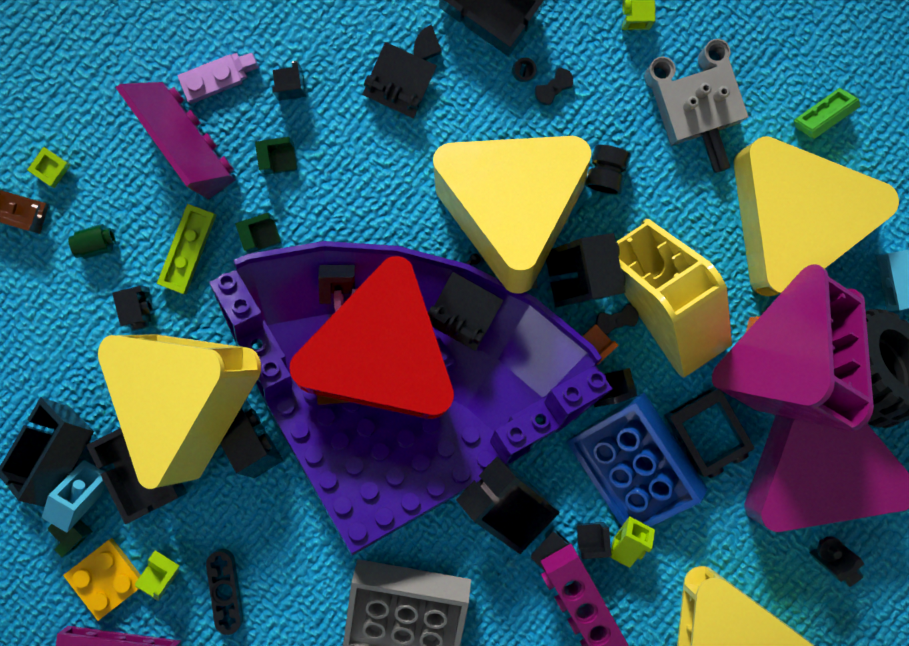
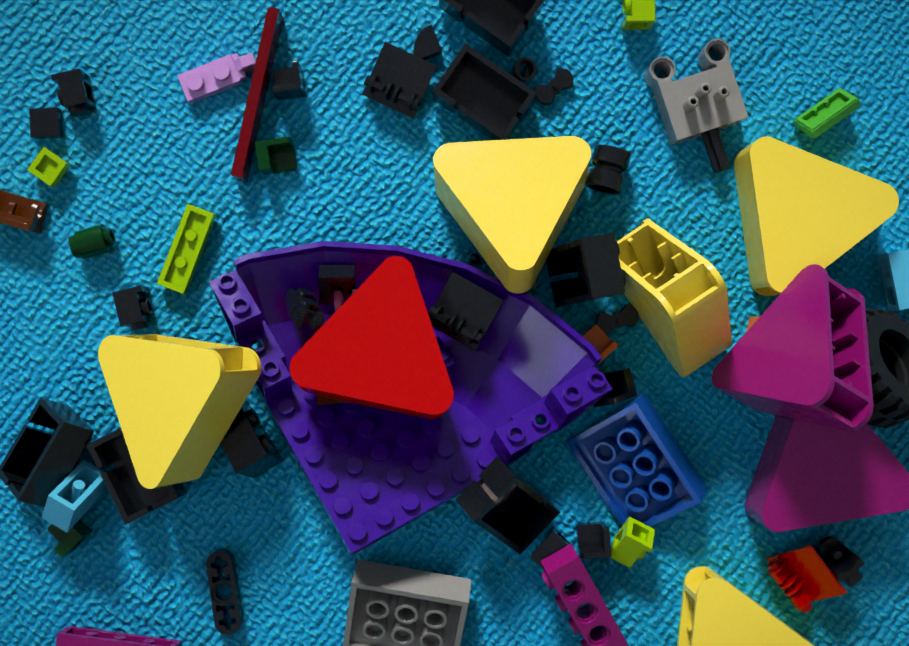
(46, 123): none -> black tile
(75, 92): none -> black brick
(104, 579): yellow plate -> none
(157, 575): lime panel -> none
(178, 136): magenta slope -> none
(257, 94): none -> dark red tile
(258, 232): dark green panel -> none
(304, 308): none -> black hinge
(483, 94): none -> black piece
(695, 406): black window -> none
(804, 577): none -> red hinge

